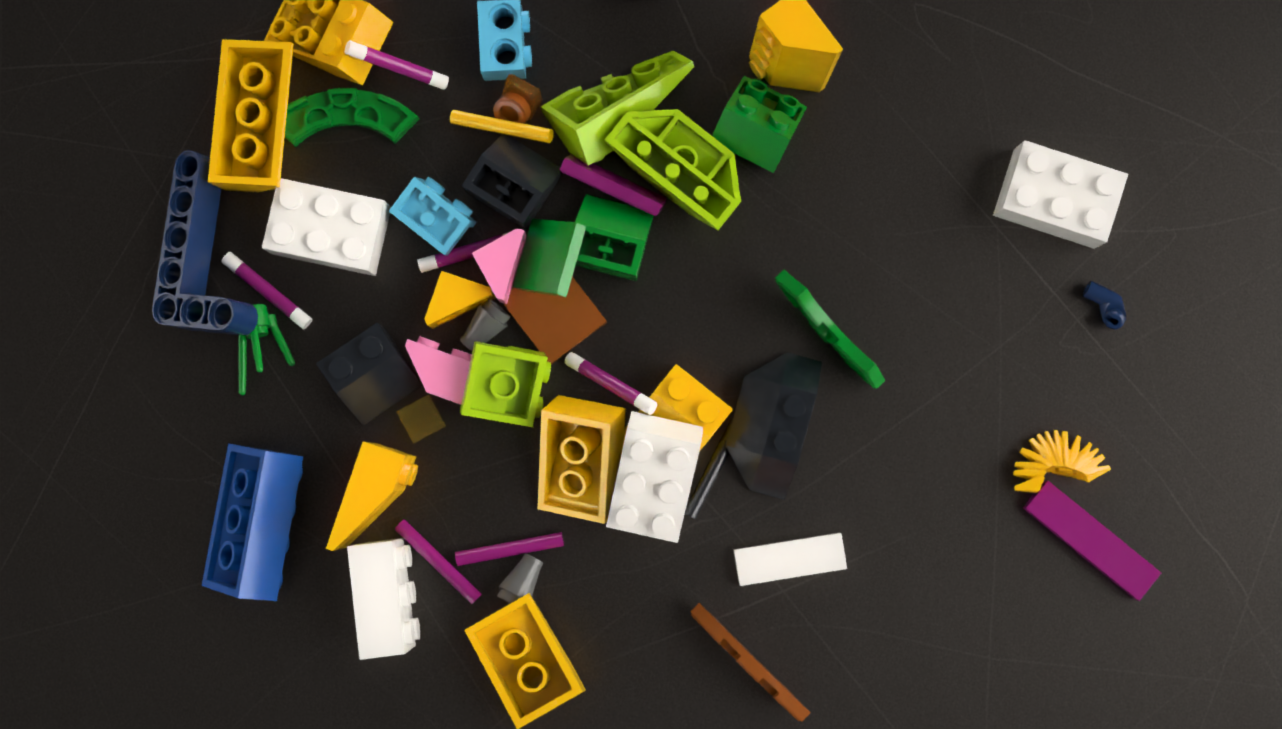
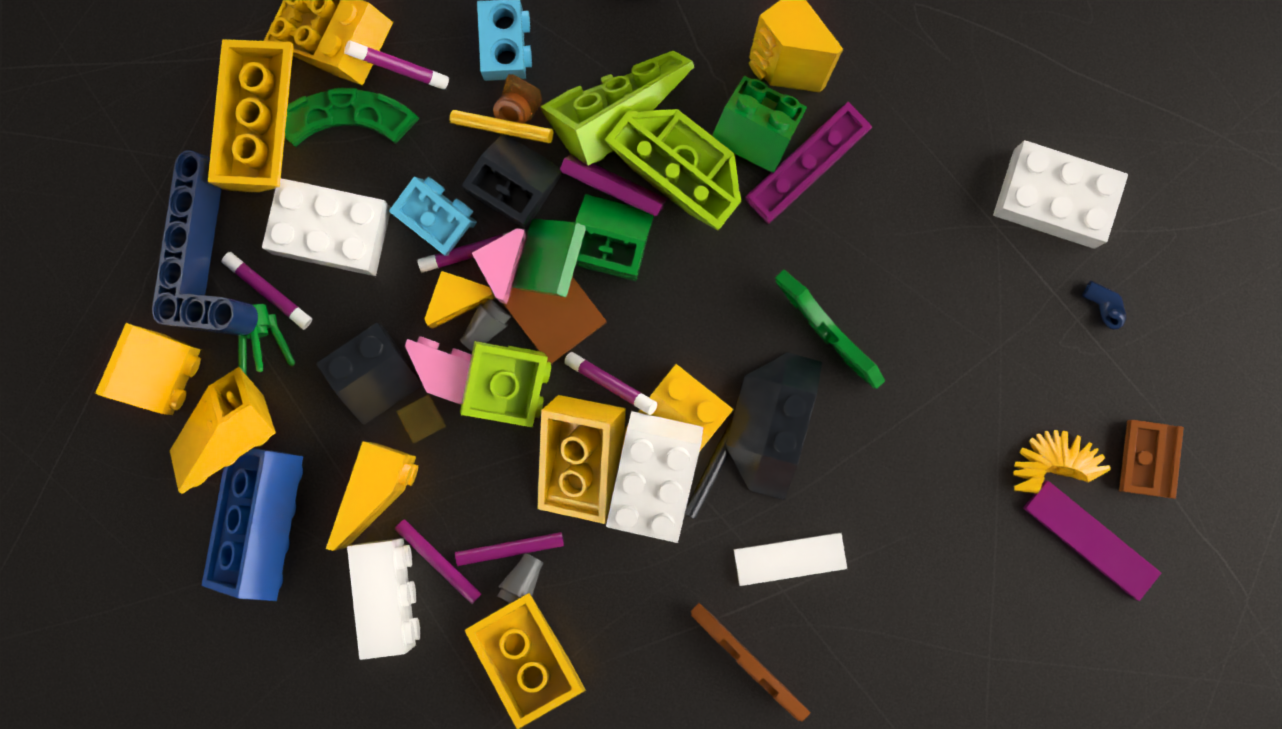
(149, 370): none -> yellow slope
(221, 429): none -> yellow slope
(808, 162): none -> magenta tile
(1151, 459): none -> dark orange plate

